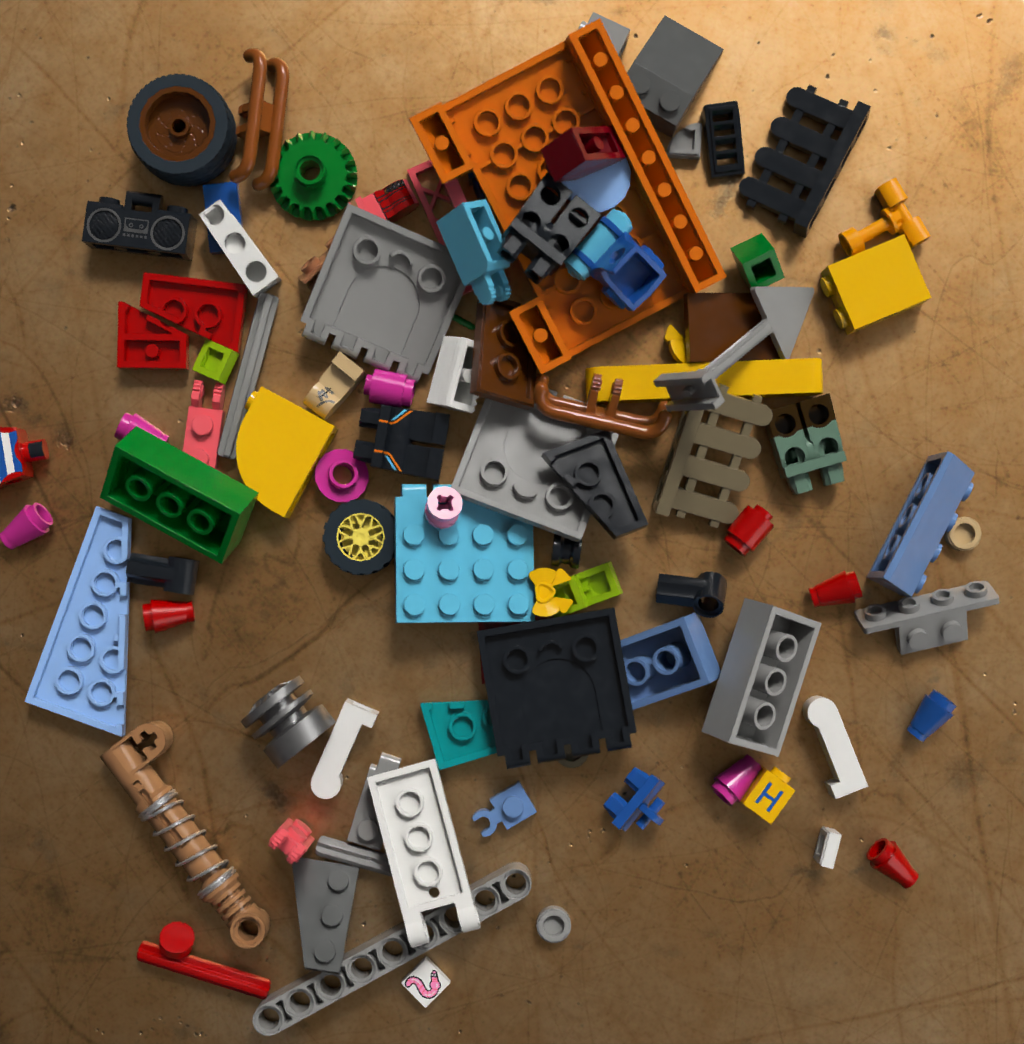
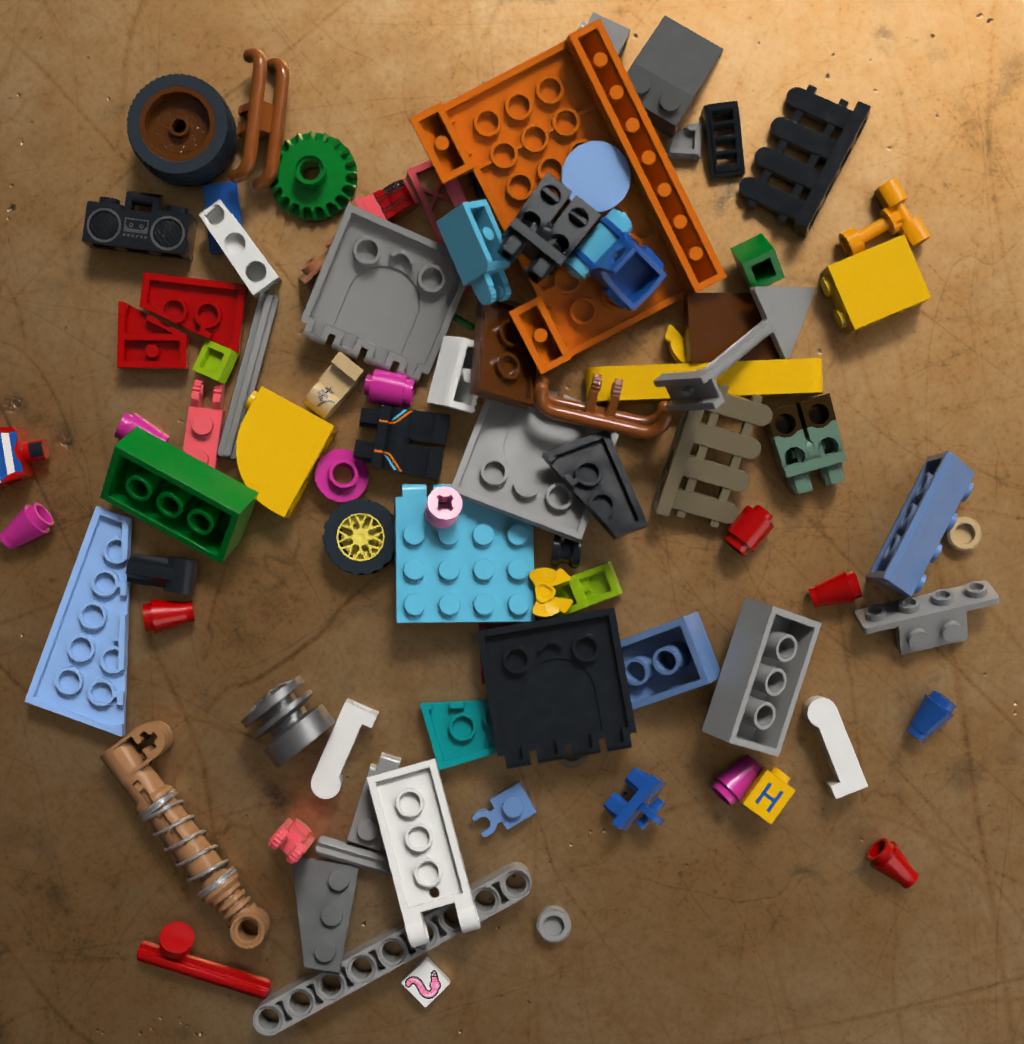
(581, 152): dark red slope -> none
(703, 593): black piece -> none
(827, 847): white tile -> none

